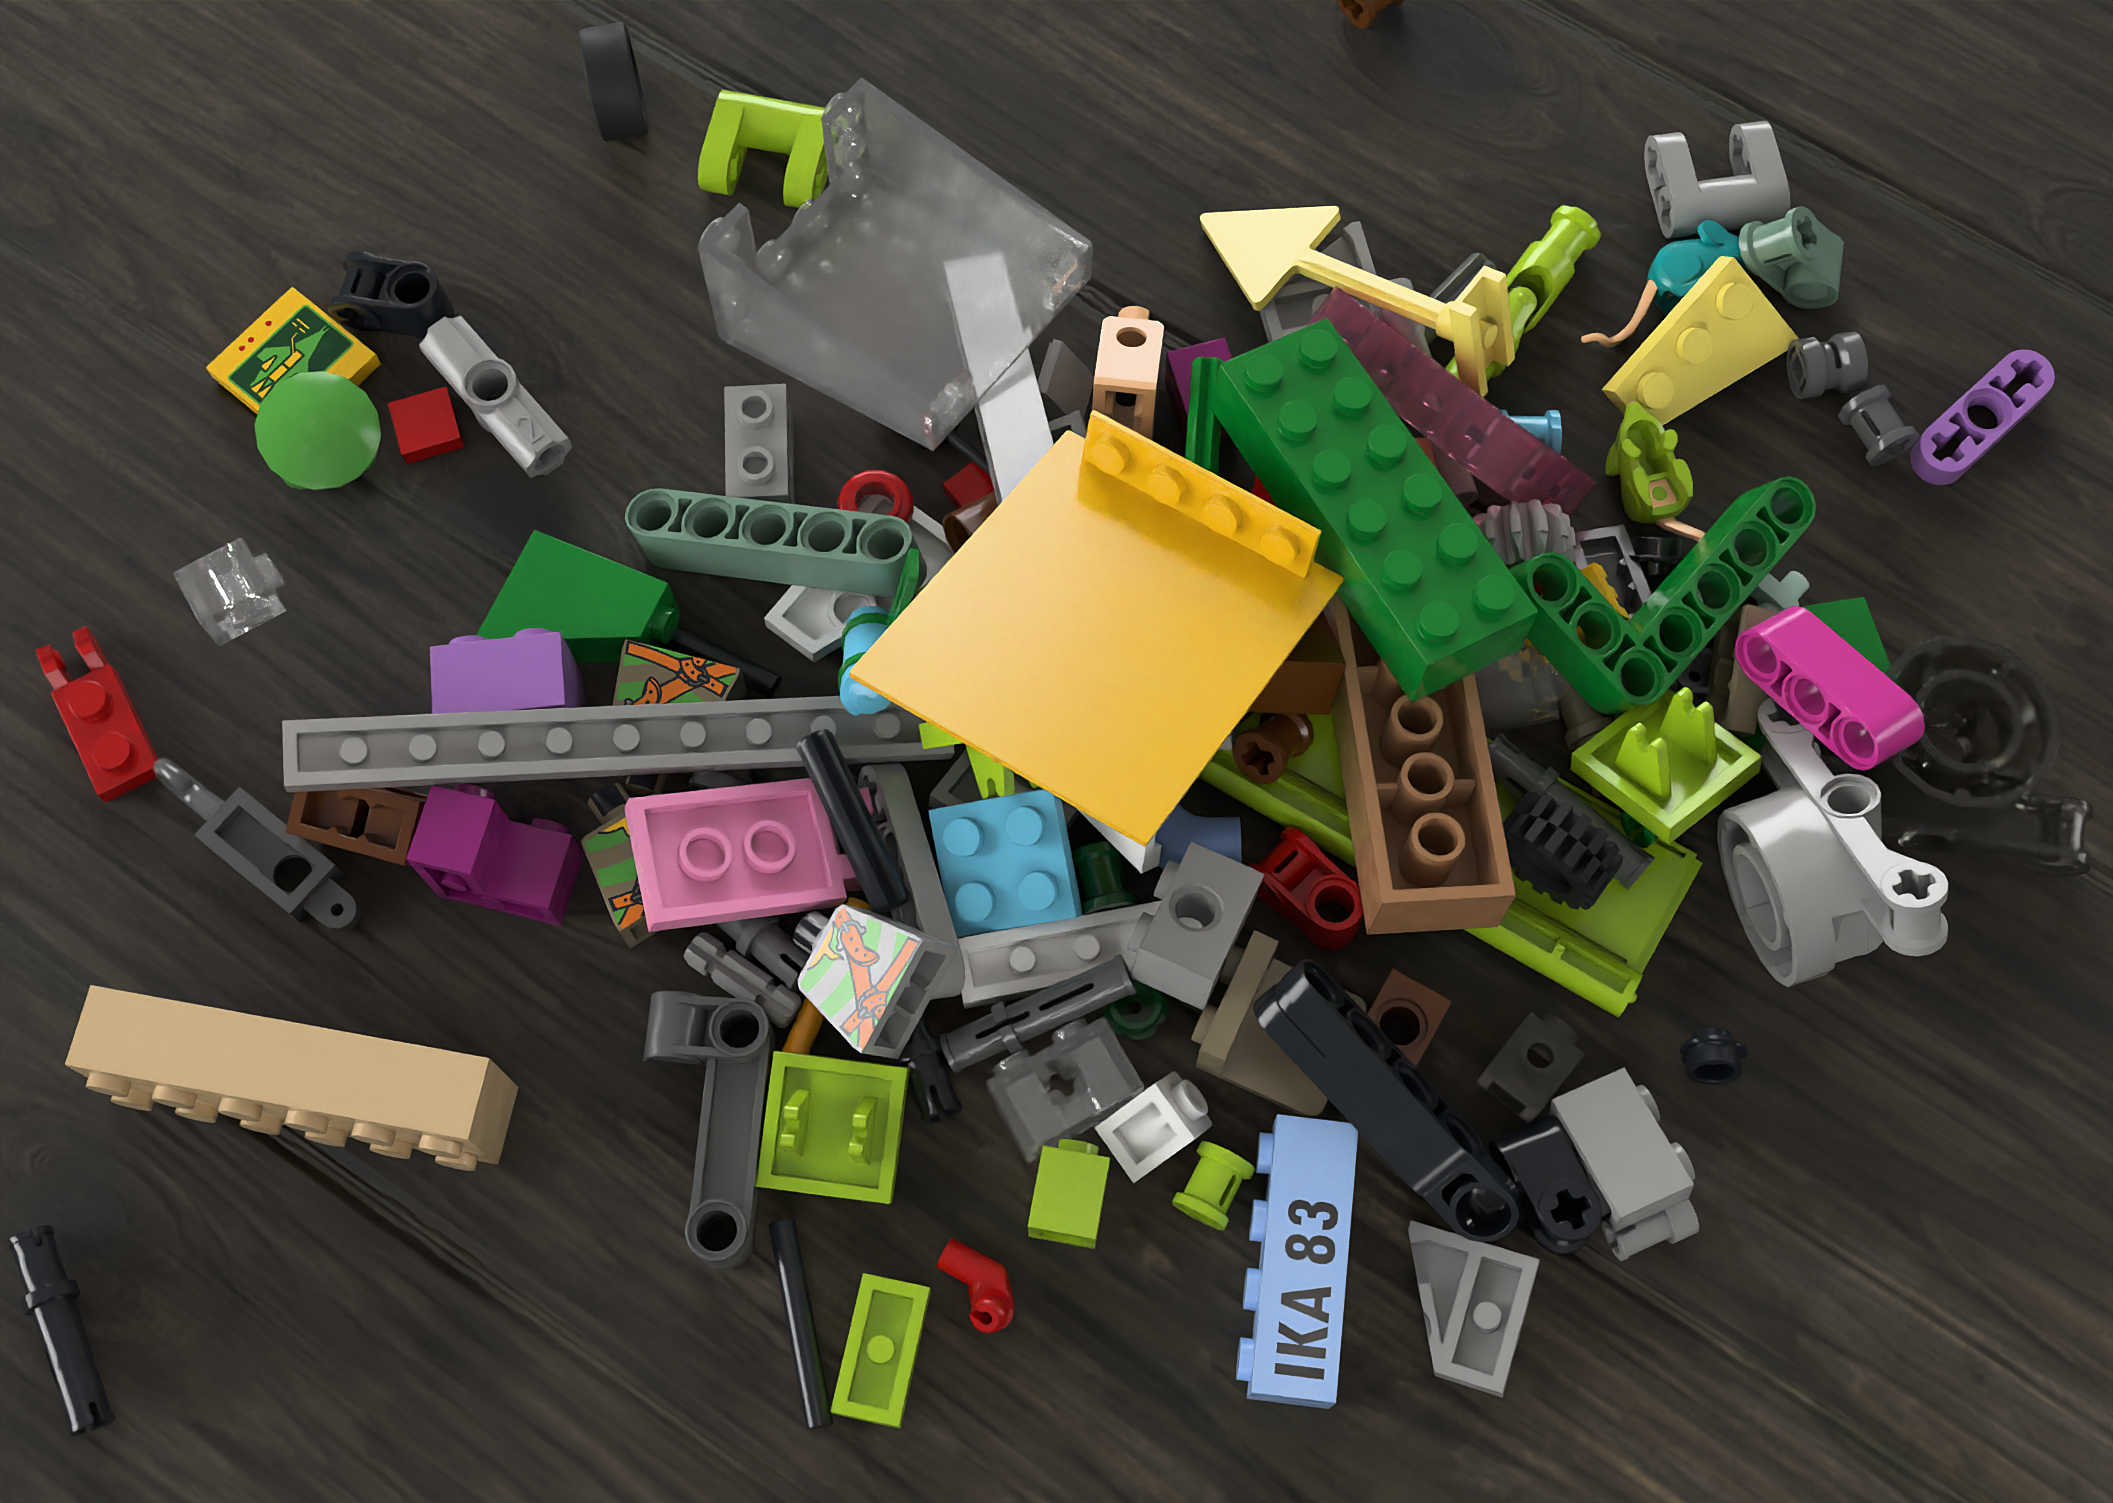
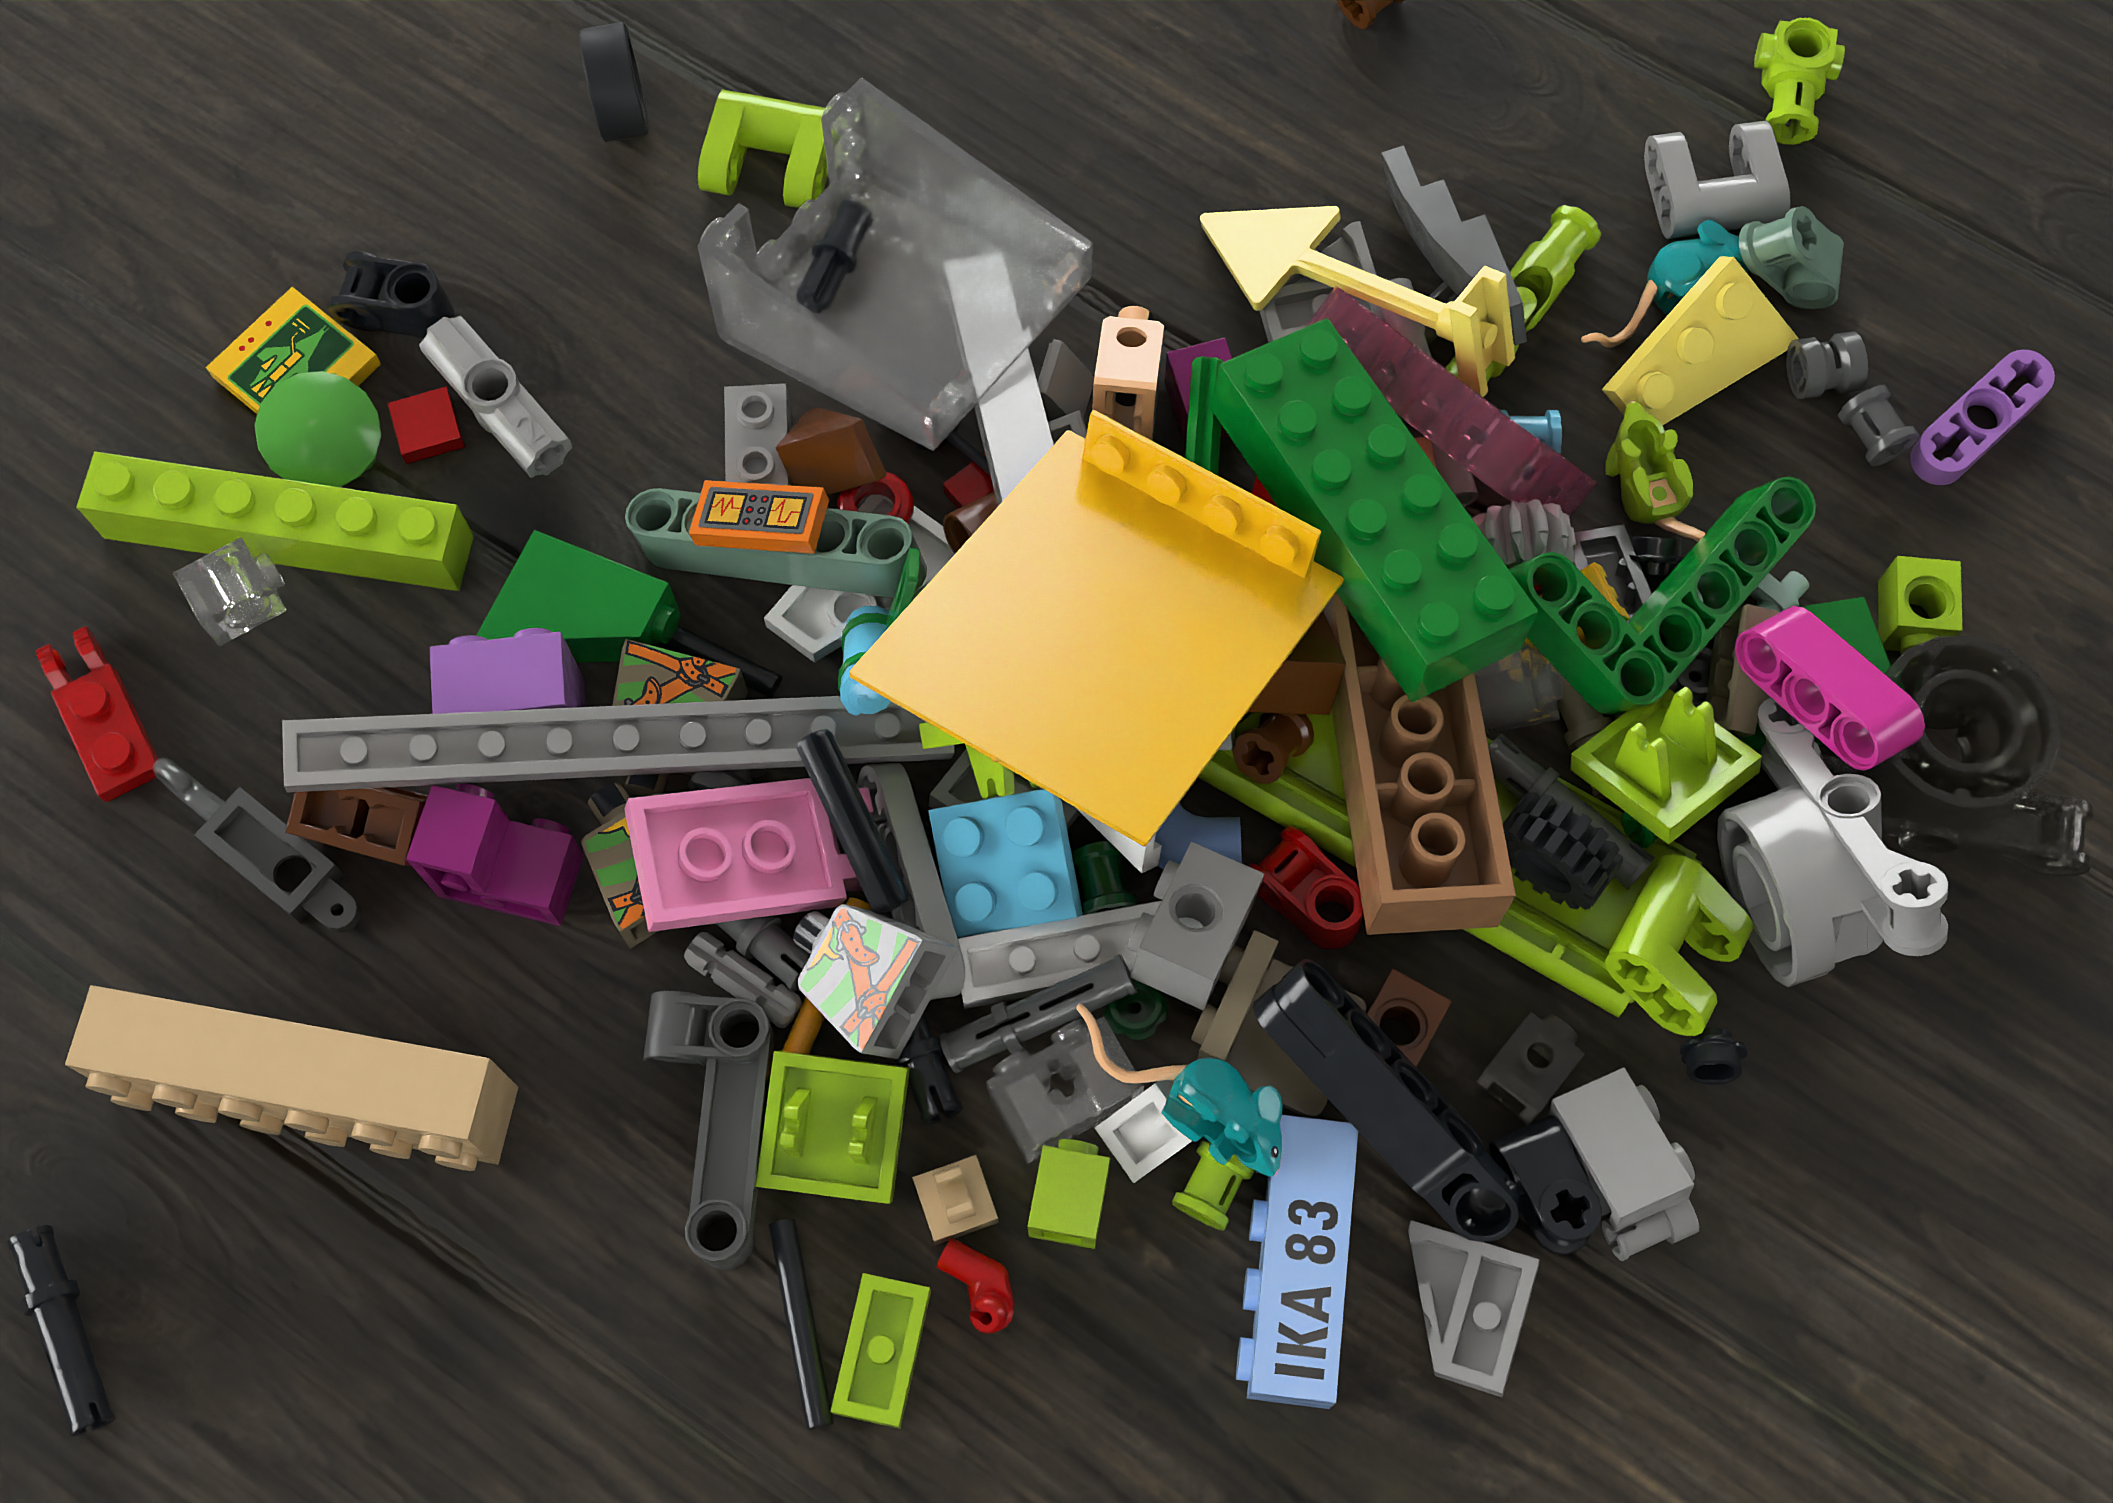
(286, 518): none -> lime brick
(759, 516): none -> tile
(830, 452): none -> reddish brown slope
(834, 256): none -> black axle
(955, 1199): none -> tan tile
(1211, 1103): none -> teal animal
(1451, 246): none -> slope
(1675, 906): none -> lime connector
(1795, 74): none -> lime connector
(1925, 583): none -> lime brick

